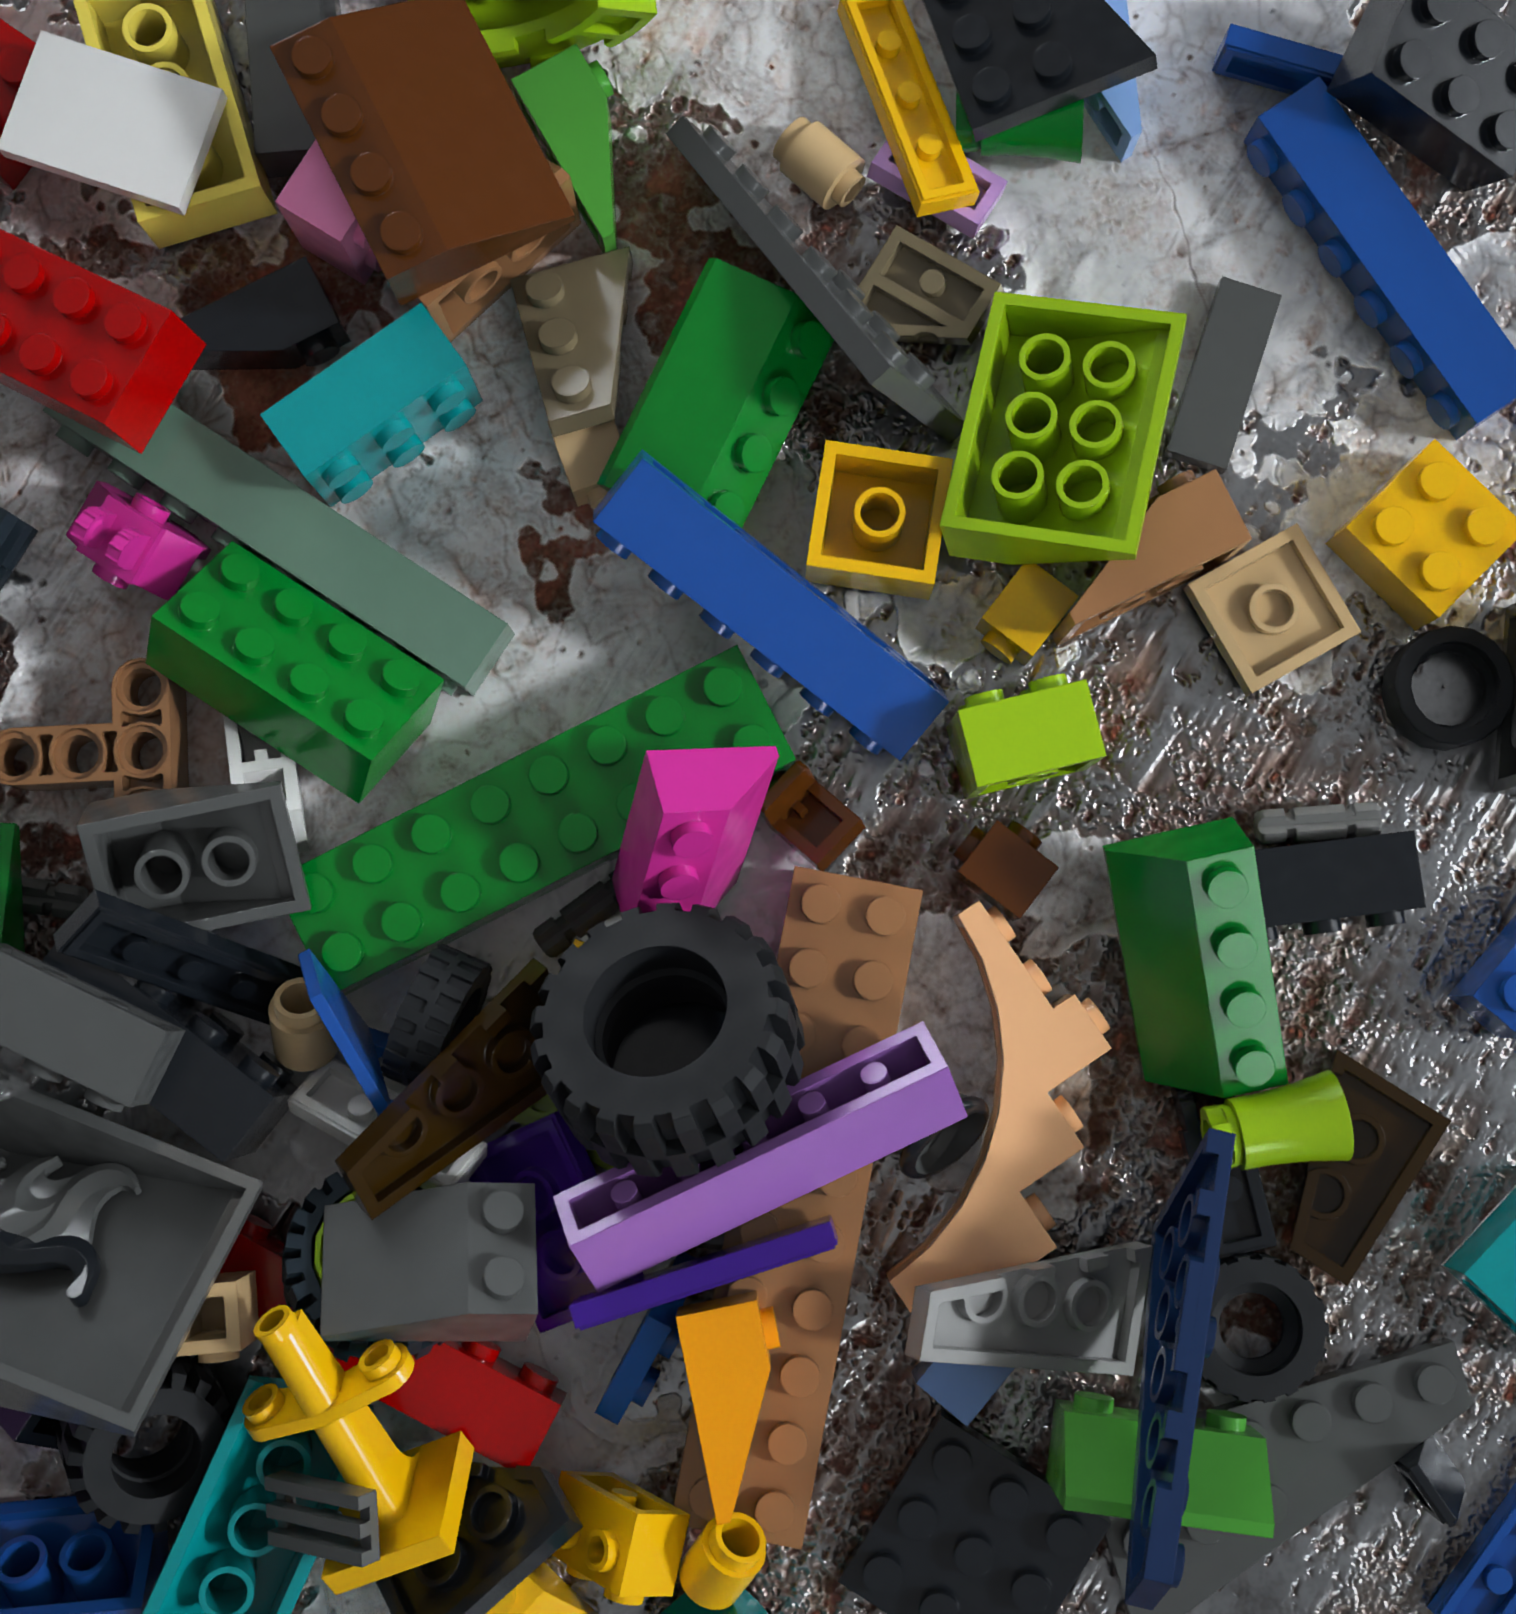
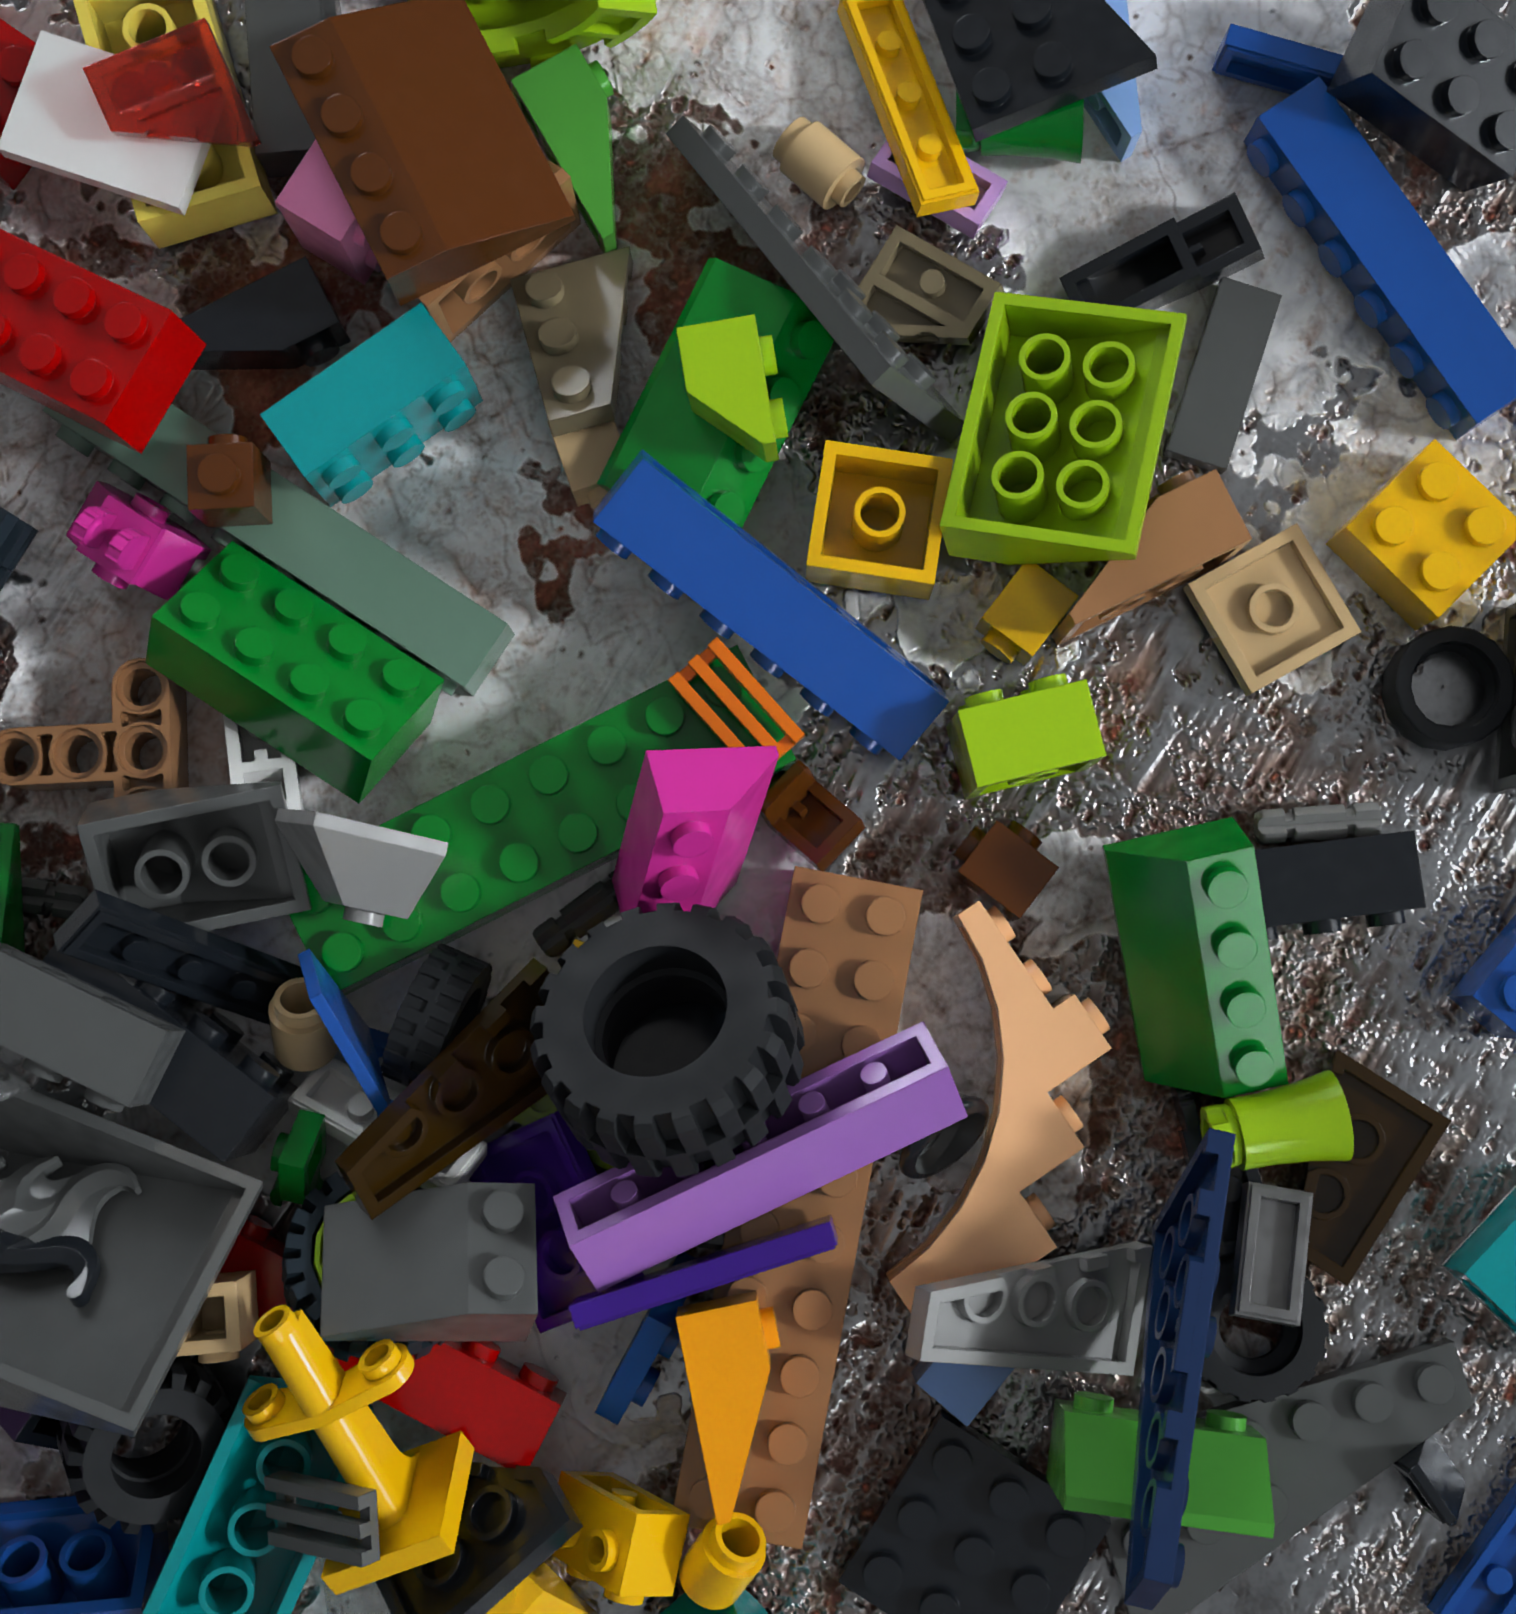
(173, 90): none -> clear red wing
(229, 482): none -> reddish brown brick
(298, 1159): none -> green plate
(362, 864): none -> light grey slope
(700, 667): none -> orange tile
(727, 382): none -> lime slope
(1169, 260): none -> black slope
(1271, 1254): none -> flat silver tile

